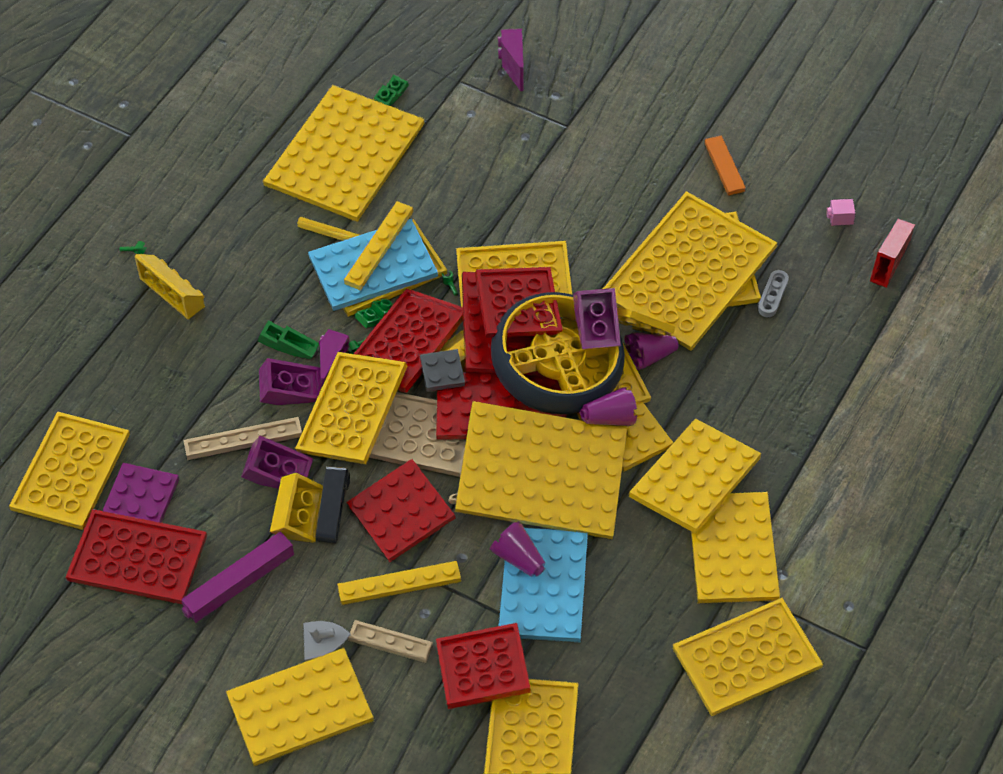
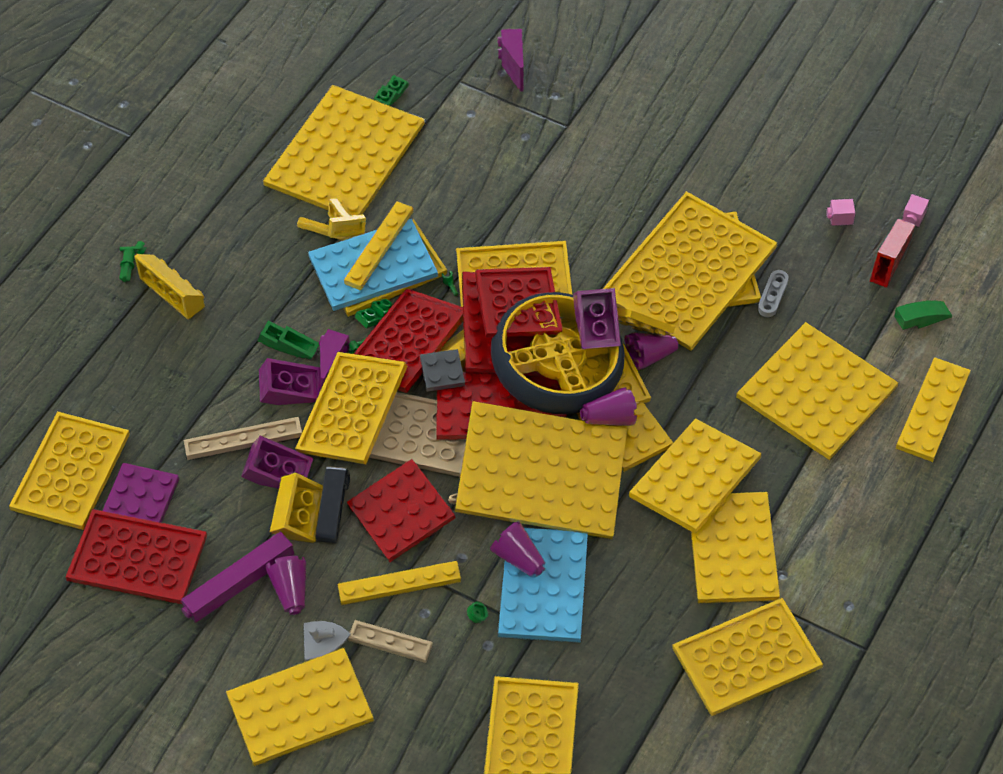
(127, 264): none -> green axle
(289, 582): none -> magenta cone
(342, 223): none -> yellow bracket
(477, 612): none -> green tile
(483, 666): red plate -> none
(724, 165): orange tile -> none
(817, 390): none -> yellow plate
(915, 210): none -> bright pink brick
(921, 314): none -> green slope
(933, 409): none -> yellow plate

